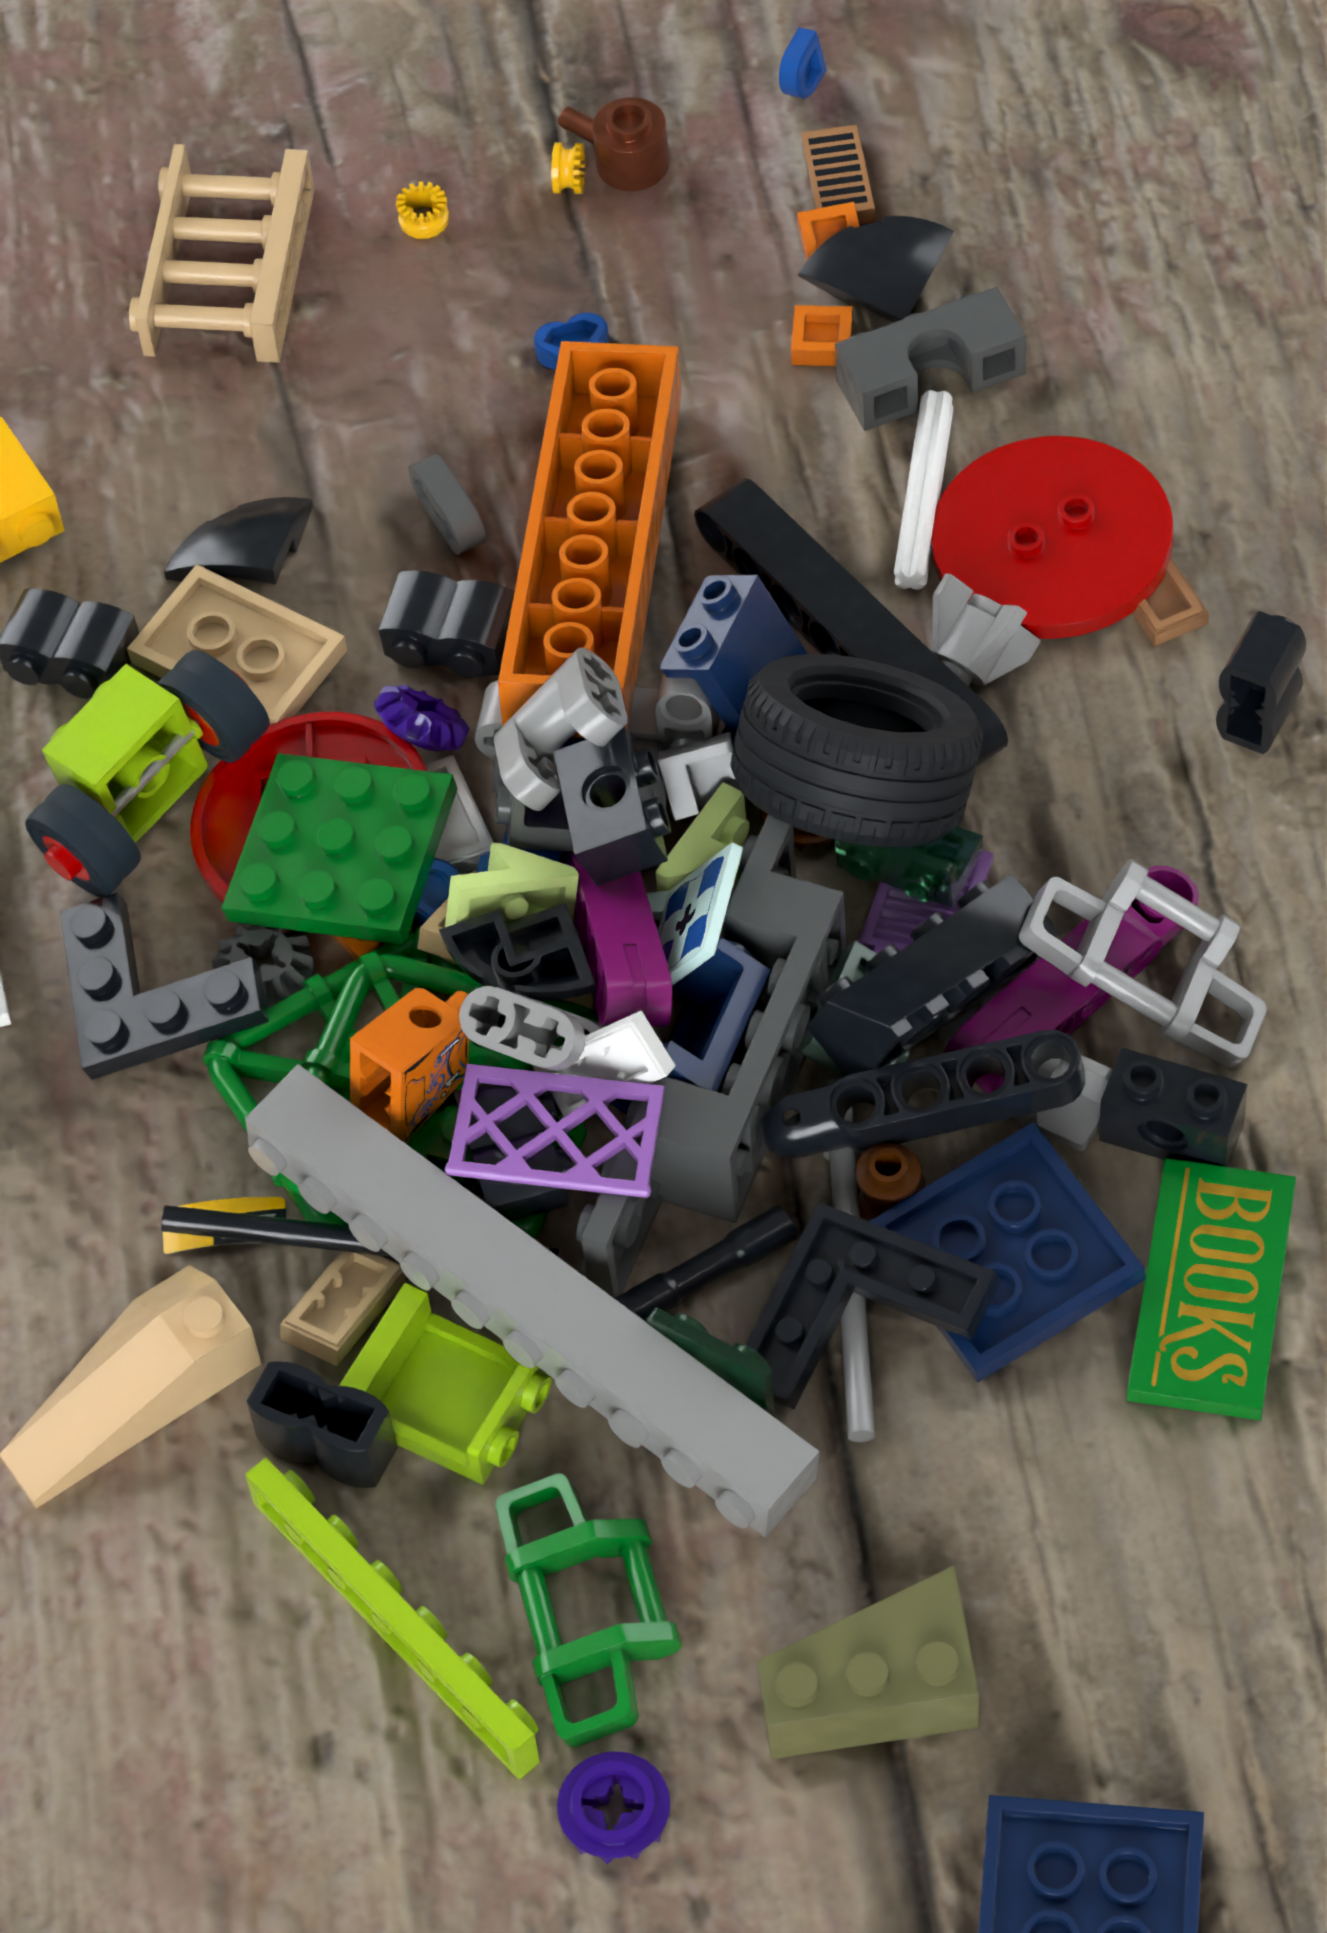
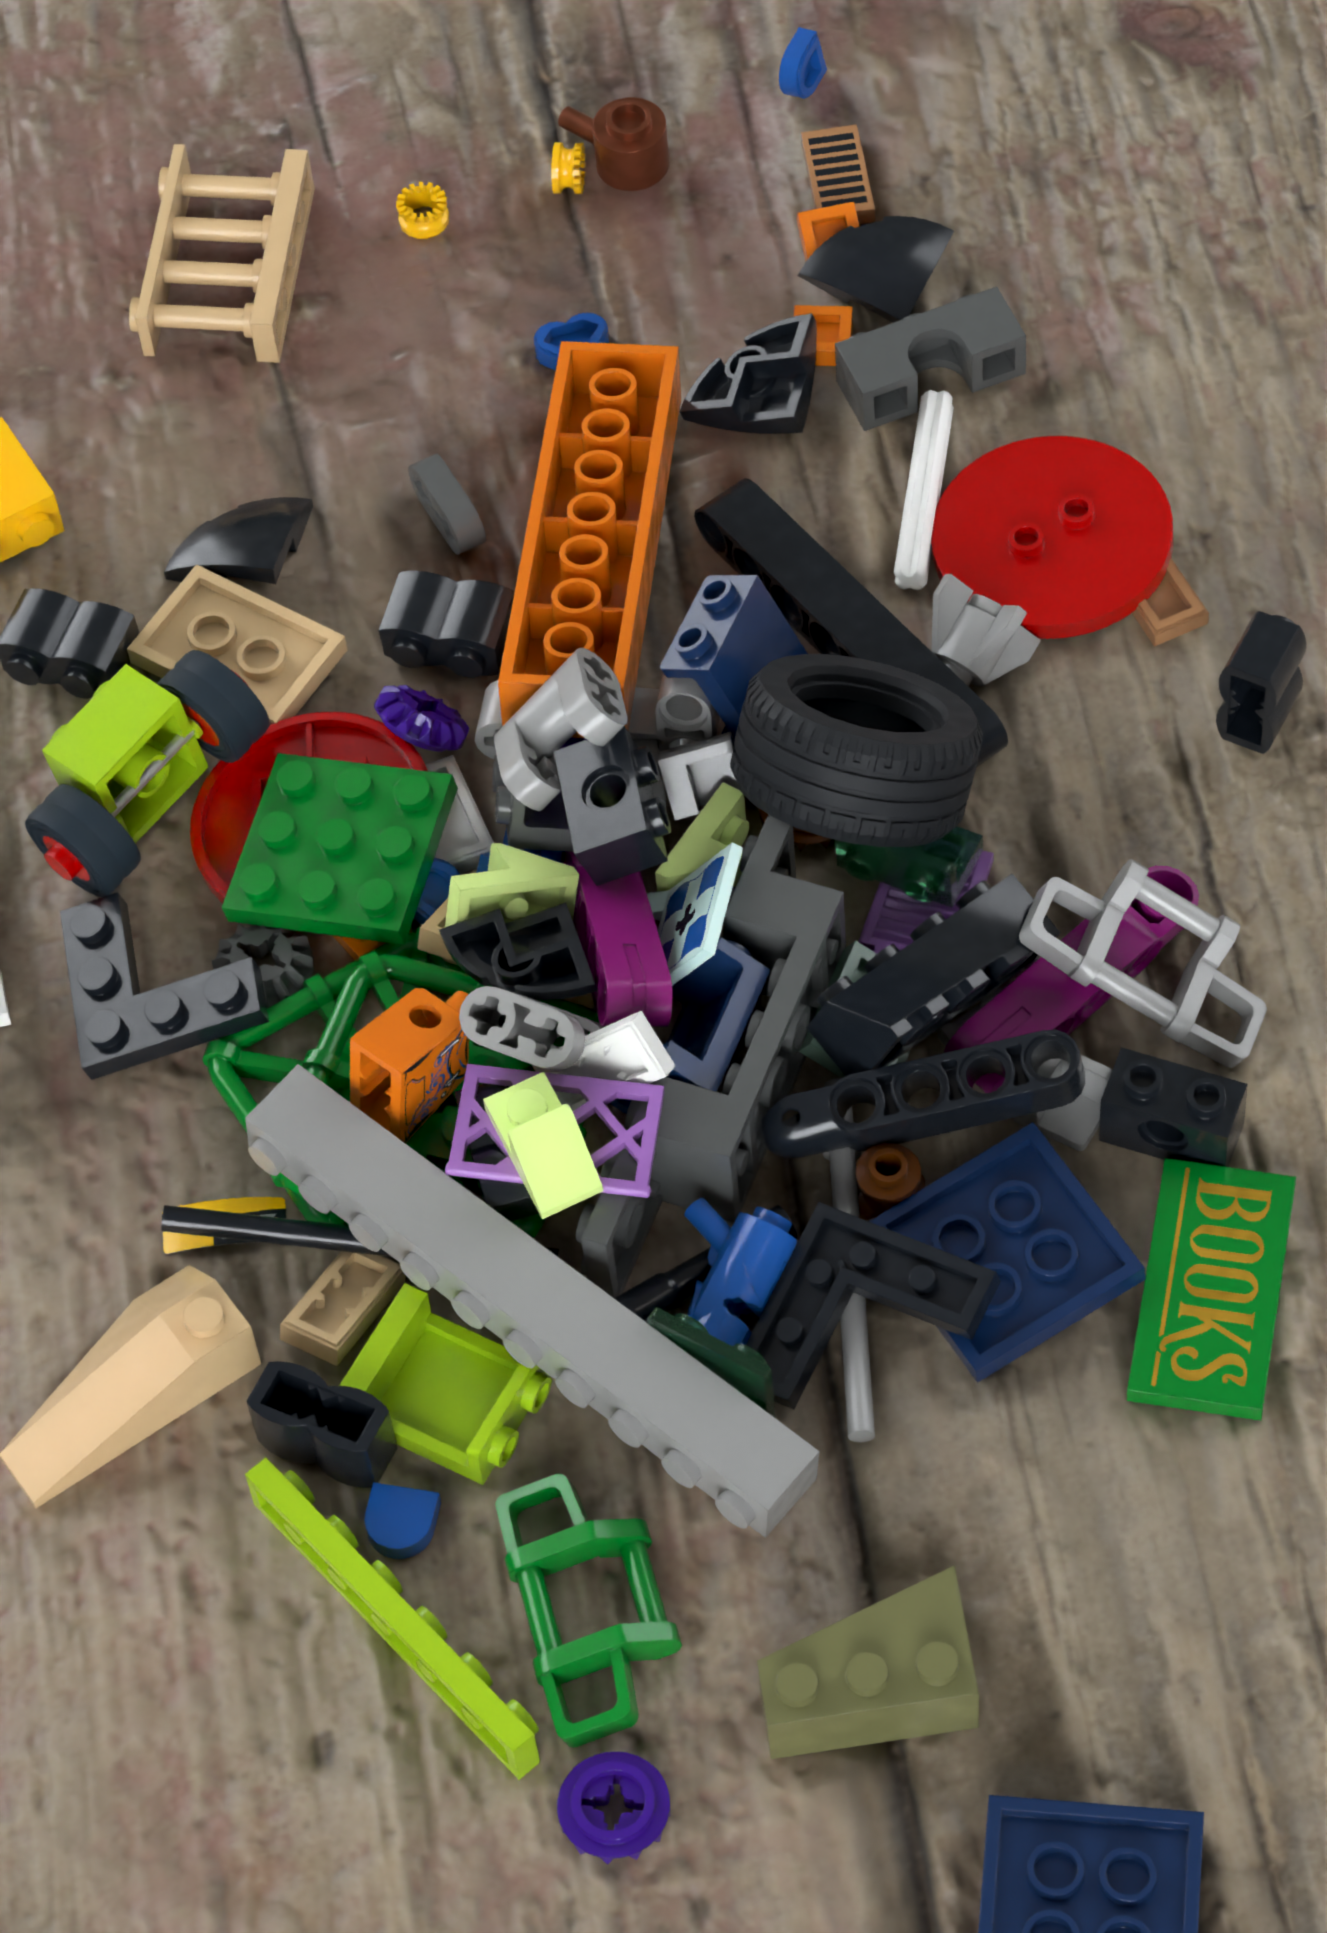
(401, 1519): none -> blue tile
(544, 1144): none -> yellowish green slope
(743, 1269): none -> blue piece
(761, 385): none -> black brick

